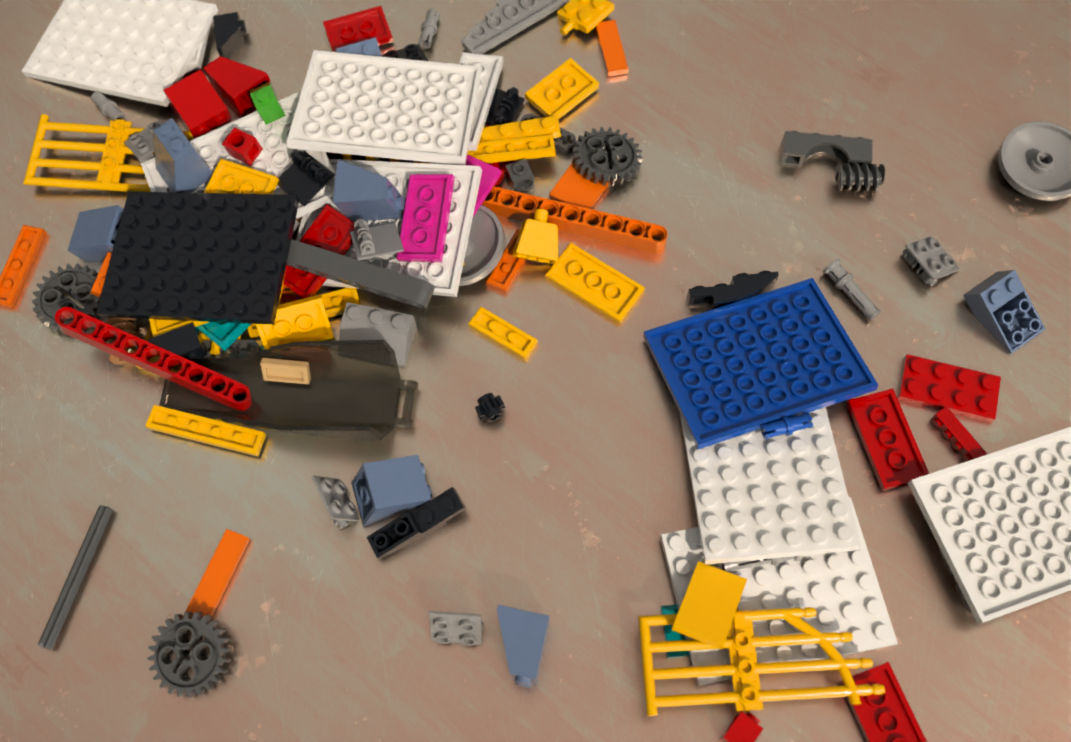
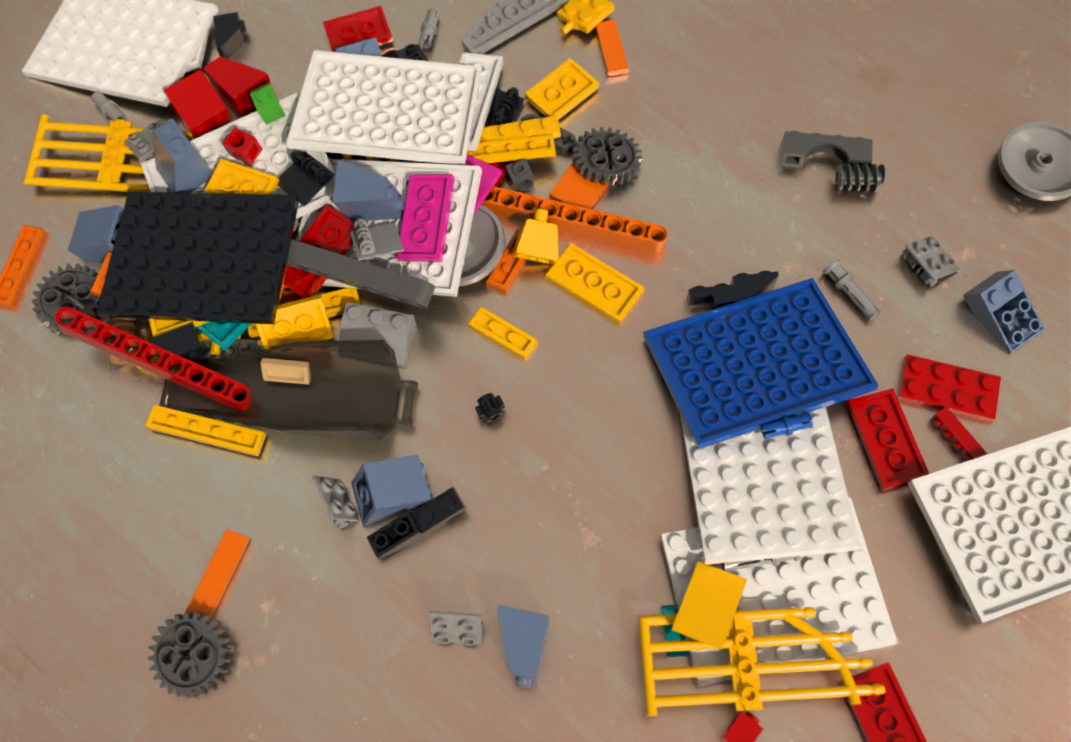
(75, 577): dark grey axle -> none

